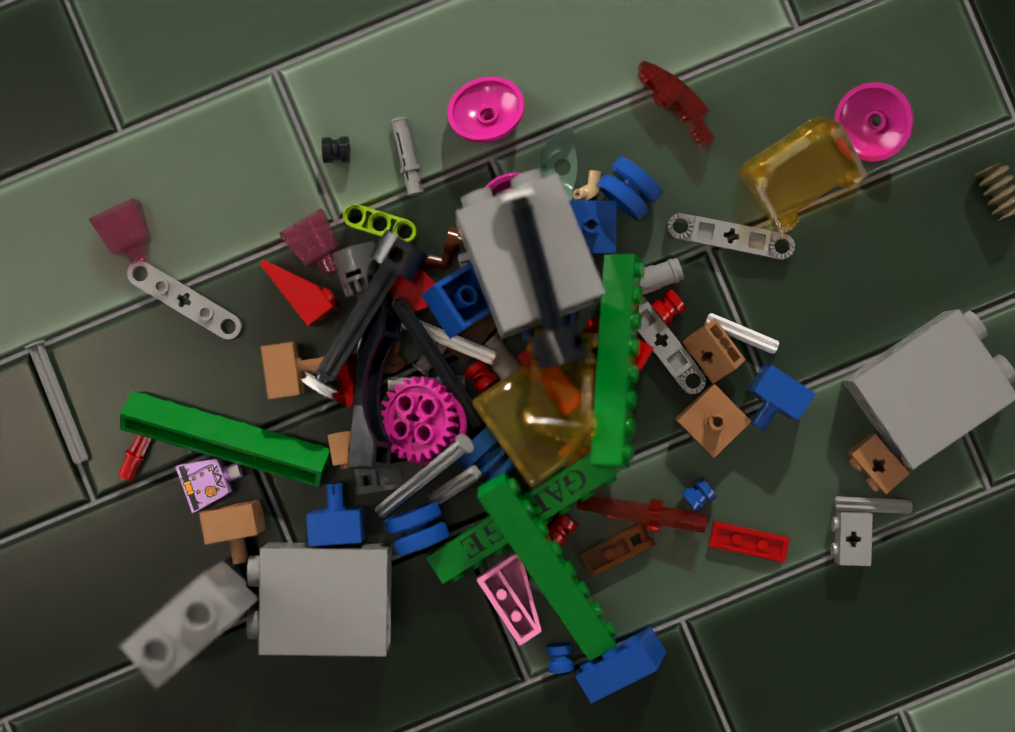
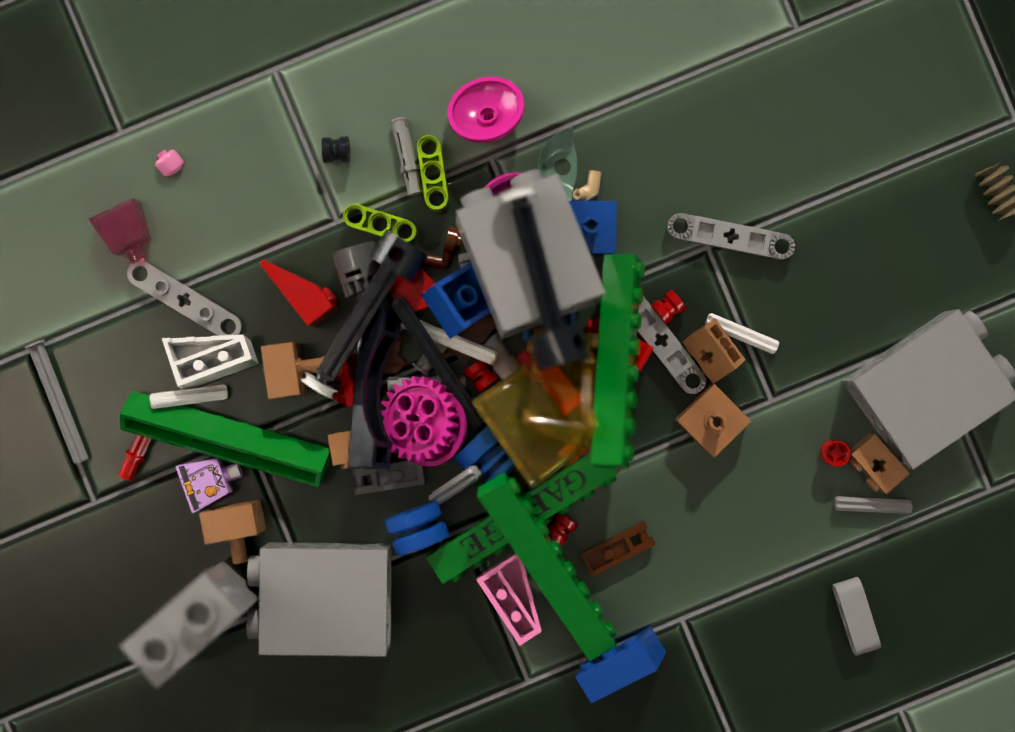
(169, 162): none -> bright pink piece
(188, 396): none -> white axle
(206, 359): none -> white wedge
(313, 241): clear pink torso -> none
(337, 522): blue brick -> none
(433, 161): none -> lime beam
(446, 458): light grey axle -> none
(560, 659): blue wheel -> none
(629, 188): blue wheel -> none
(650, 514): clear red piece -> none
(661, 275): light grey piece -> none
(671, 92): clear red slope -> none
(699, 494): blue wheel -> none
(748, 541): red tile -> none
(778, 394): blue brick -> none
(802, 170): clear yellow windscreen -> none
(839, 454): none -> red wheel
(856, 616): none -> light grey beam
(857, 116): dark pink dish -> none
(858, 550): light grey brick -> none

